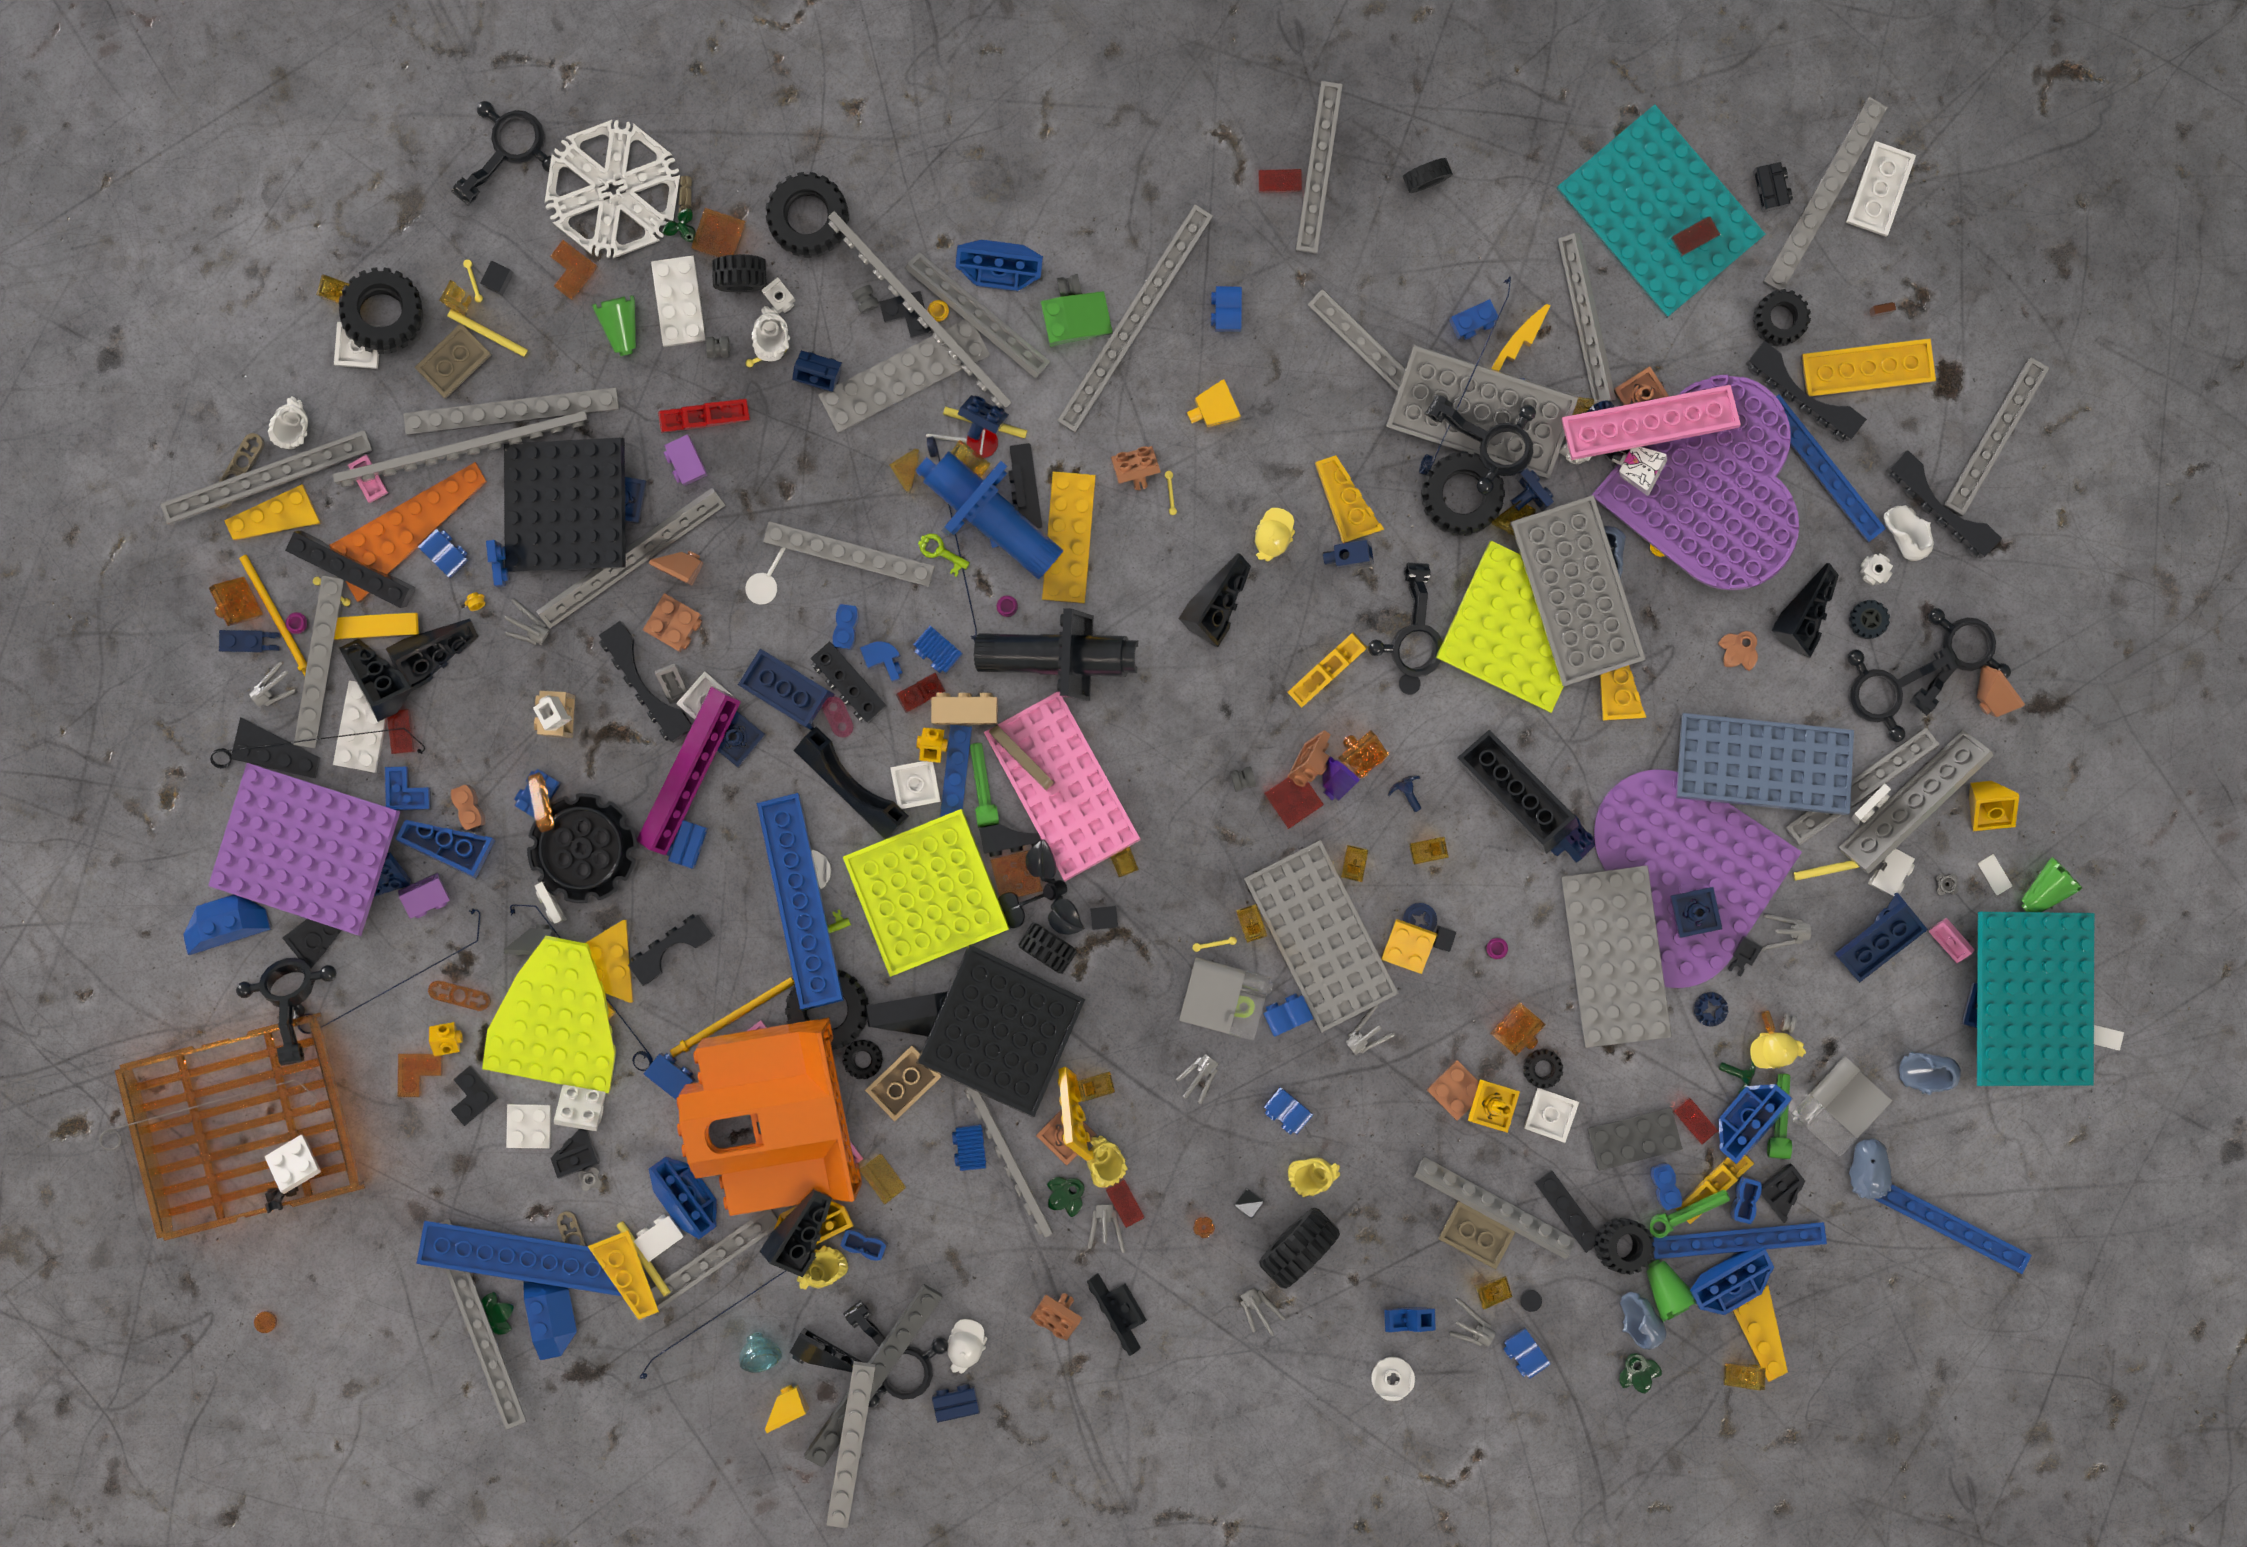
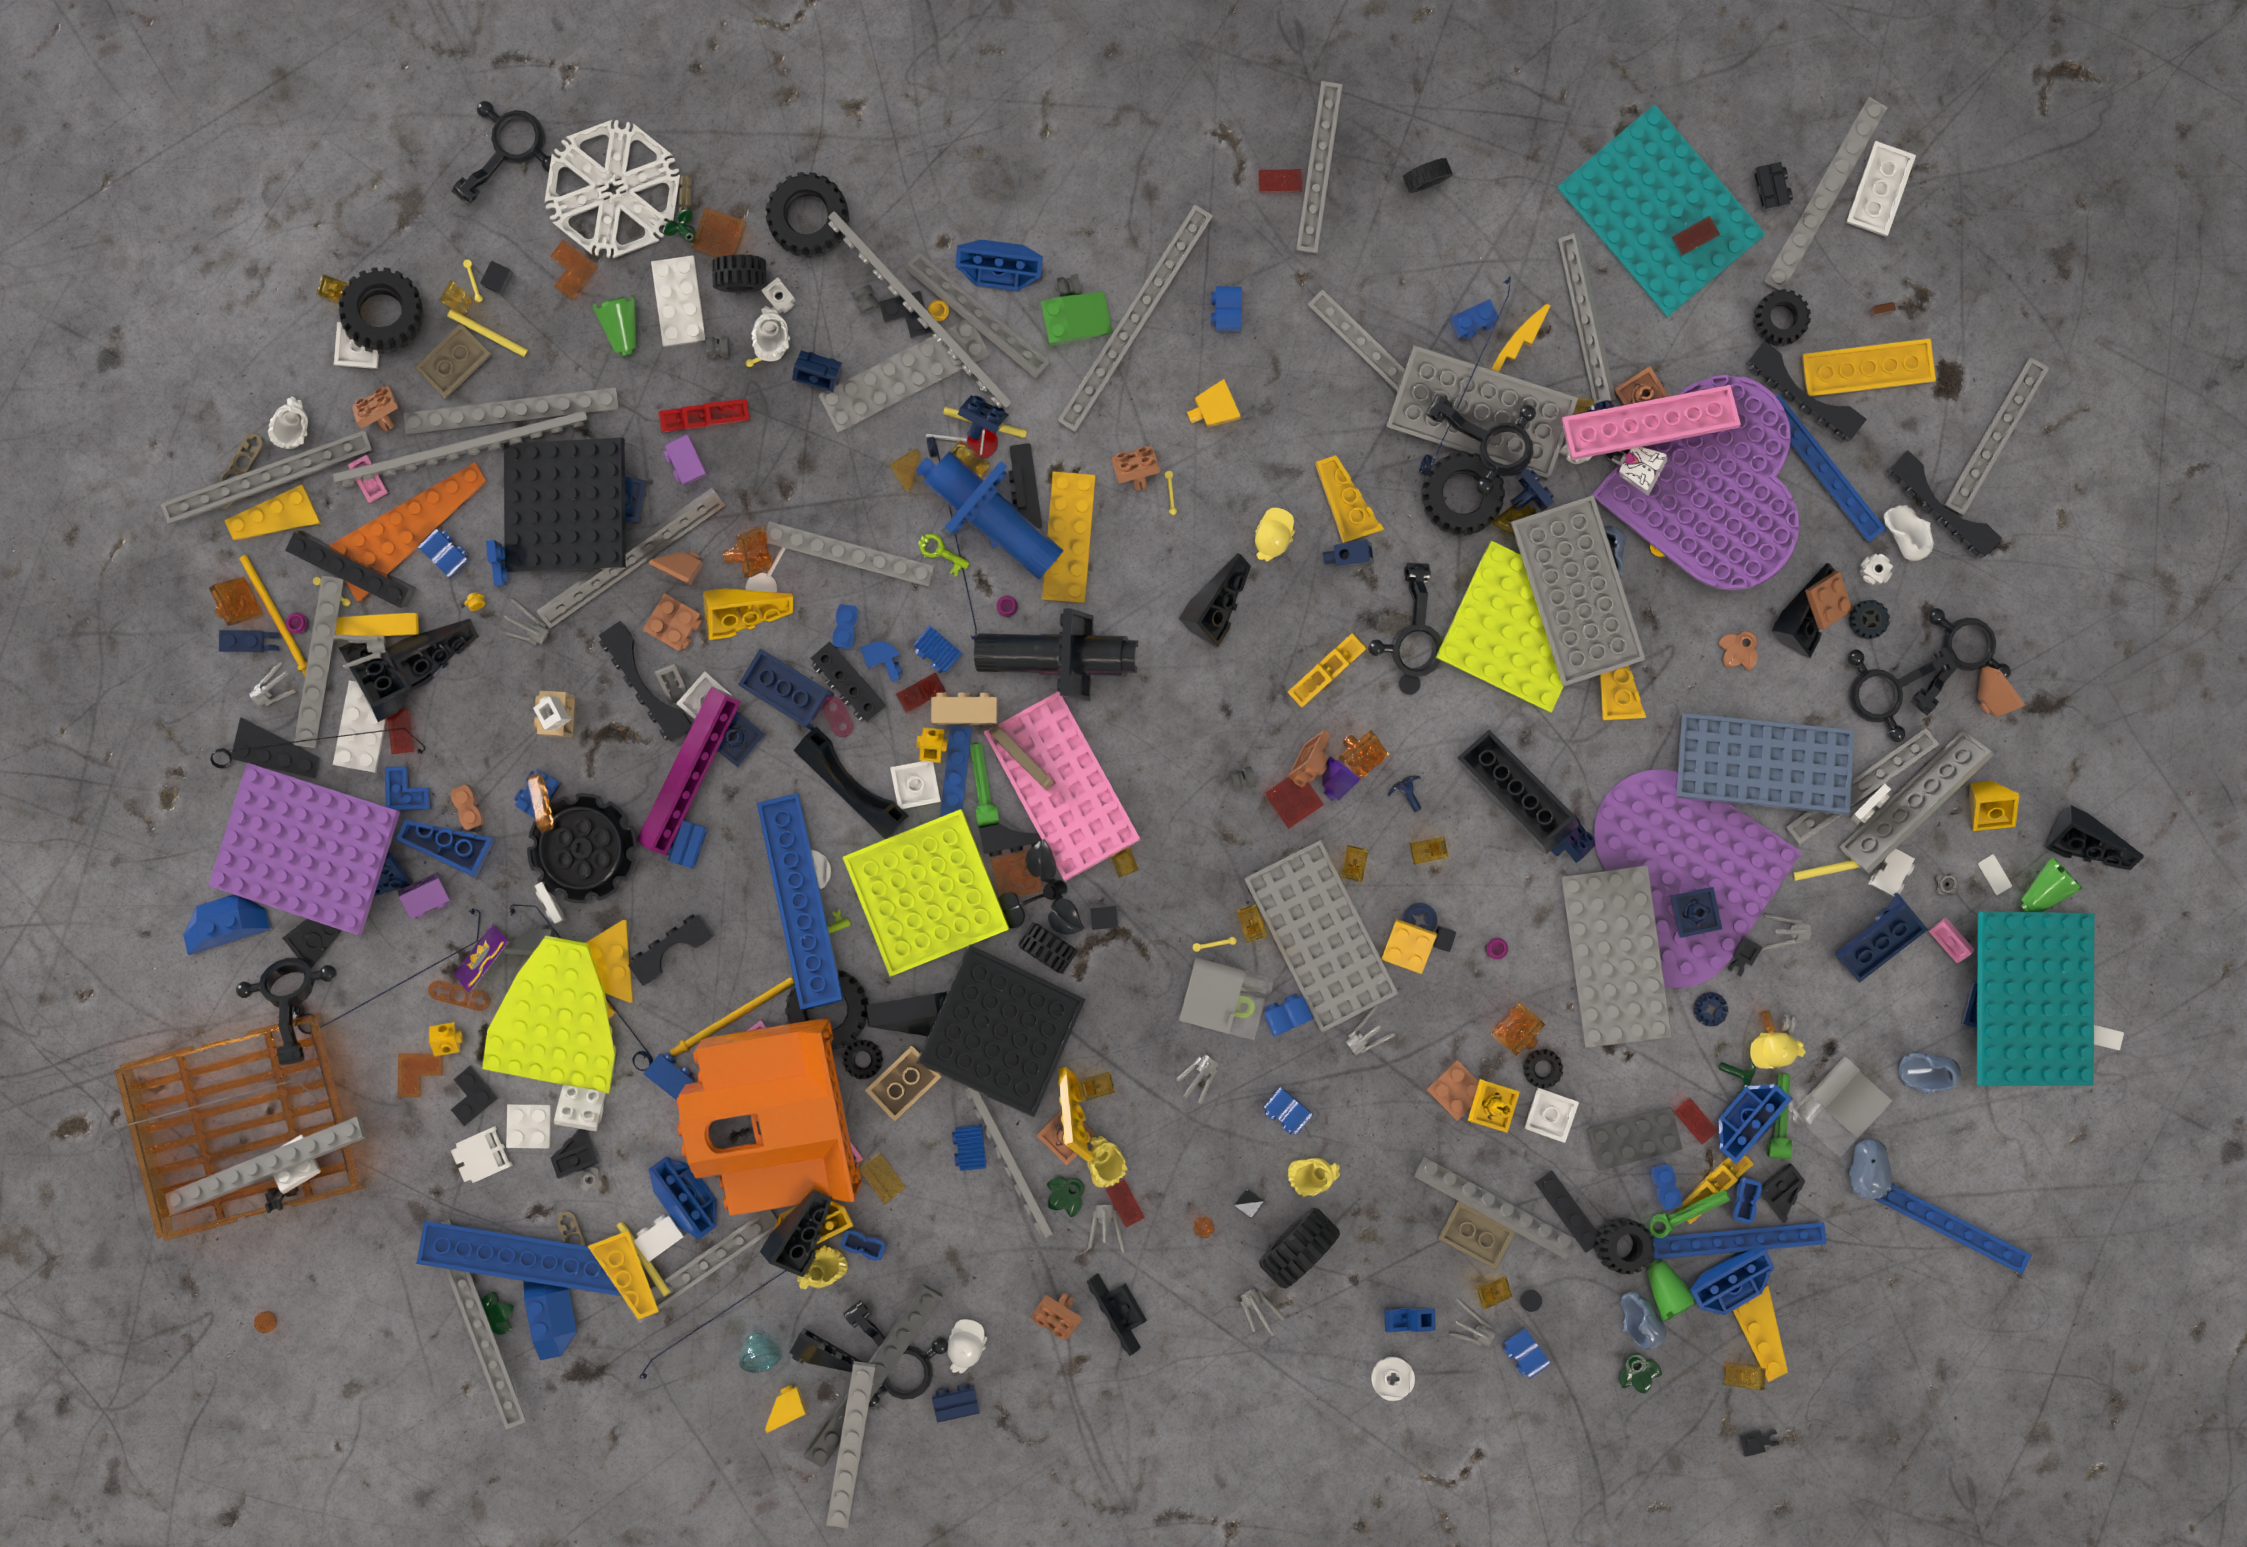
(265, 1165): none -> light grey plate
(375, 644): none -> light grey plant
(376, 408): none -> nougat plate
(480, 958): none -> dark purple sticker
(480, 1156): none -> white plate
(737, 609): none -> yellow wedge
(751, 551): none -> clear orange plate
(1754, 1443): none -> black plate
(1829, 600): none -> nougat plate
(2085, 837): none -> black wedge

